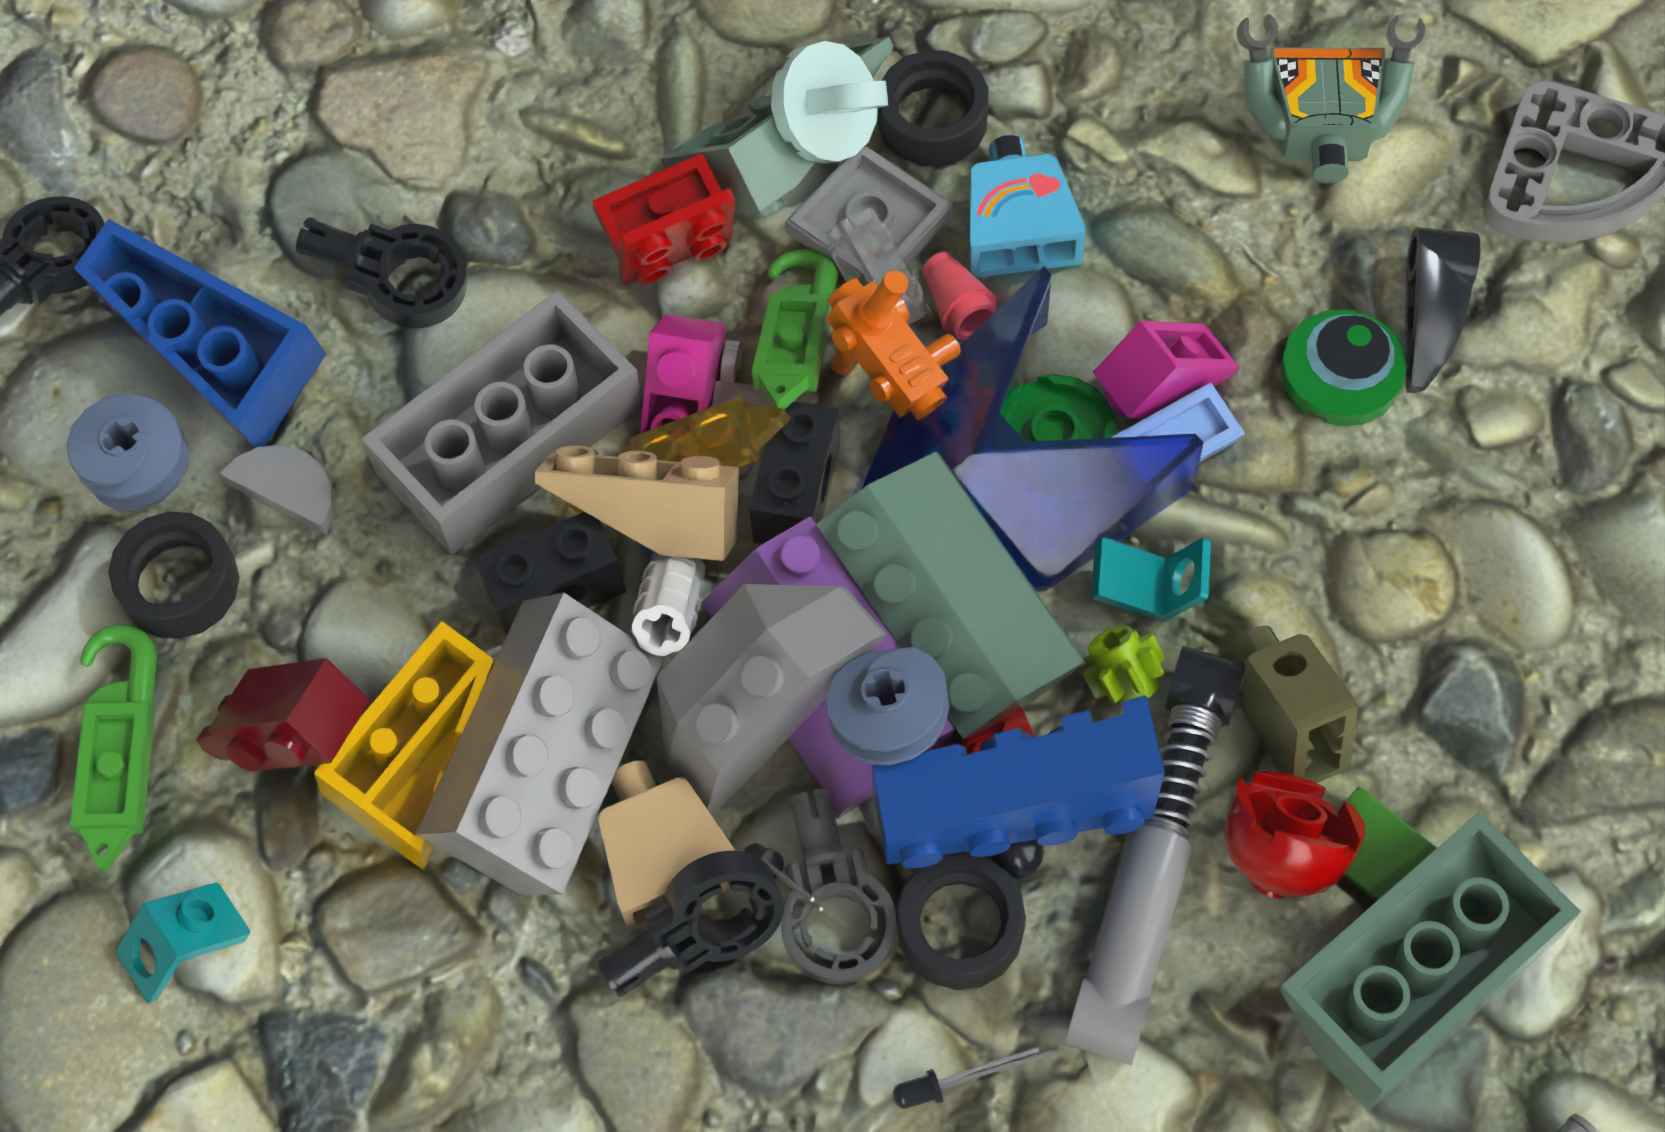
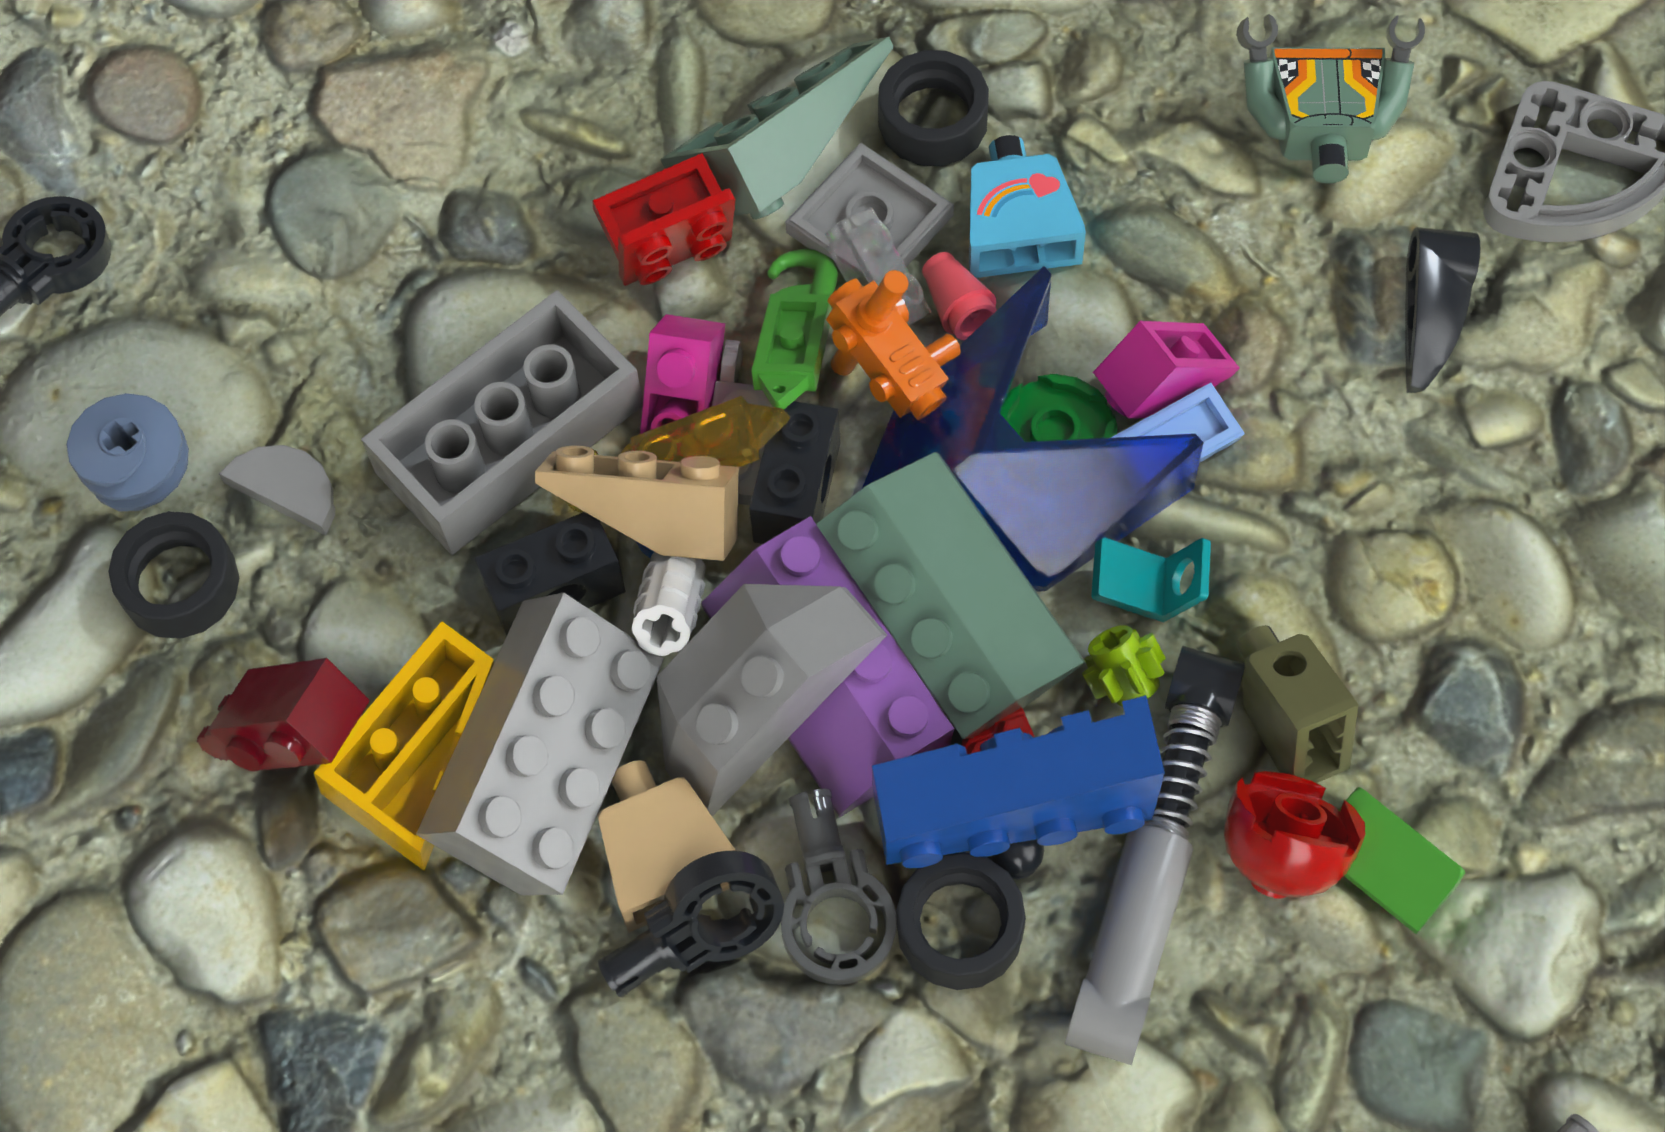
(115, 749): bright green plate -> none
(179, 930): teal bracket -> none
(213, 335): blue wedge -> none
(377, 253): black pin -> none
(776, 863): piece -> none
(826, 102): light aqua tile -> none
(888, 705): sand blue piece -> none
(929, 1087): piece -> none
(1343, 367): tile -> none
(1426, 959): sand green slope -> none

